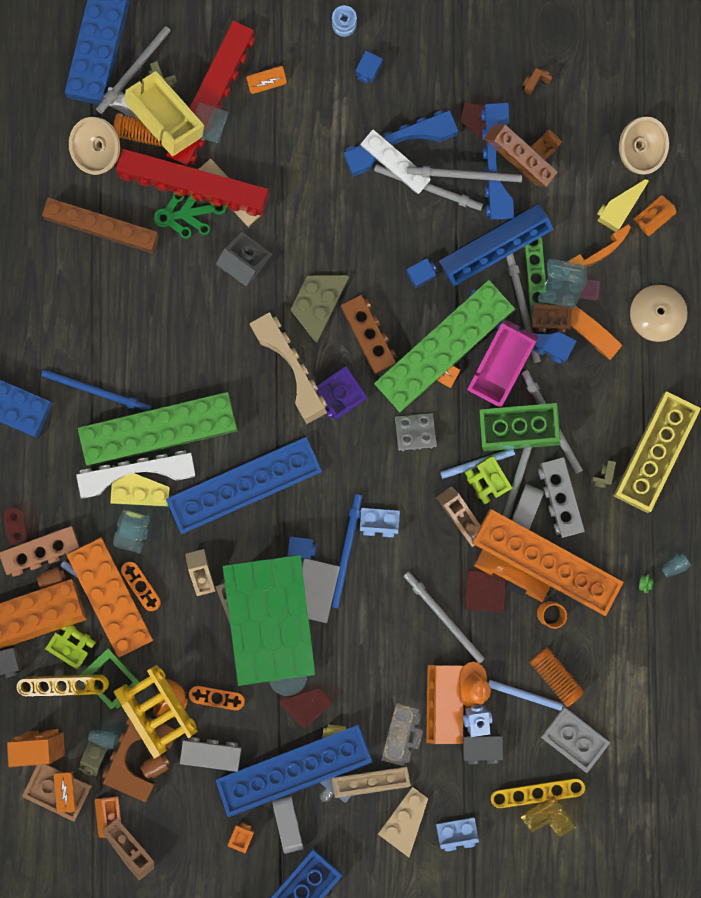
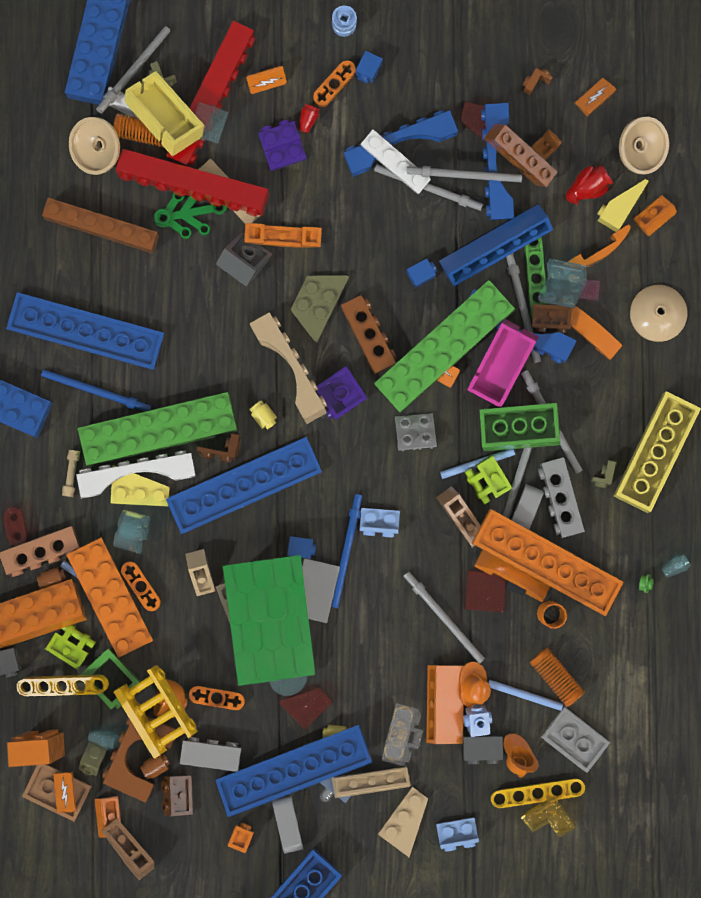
(73, 457): none -> tan bar
(85, 331): none -> blue plate
(177, 795): none -> bracket
(232, 446): none -> reddish brown bracket
(263, 415): none -> light yellow brick
(282, 145): none -> dark purple plate
(282, 236): none -> orange slope
(307, 118): none -> red cone
(347, 77): none -> orange beam
(520, 756): none -> orange piece
(589, 184): none -> red animal
(595, 96): none -> orange slope

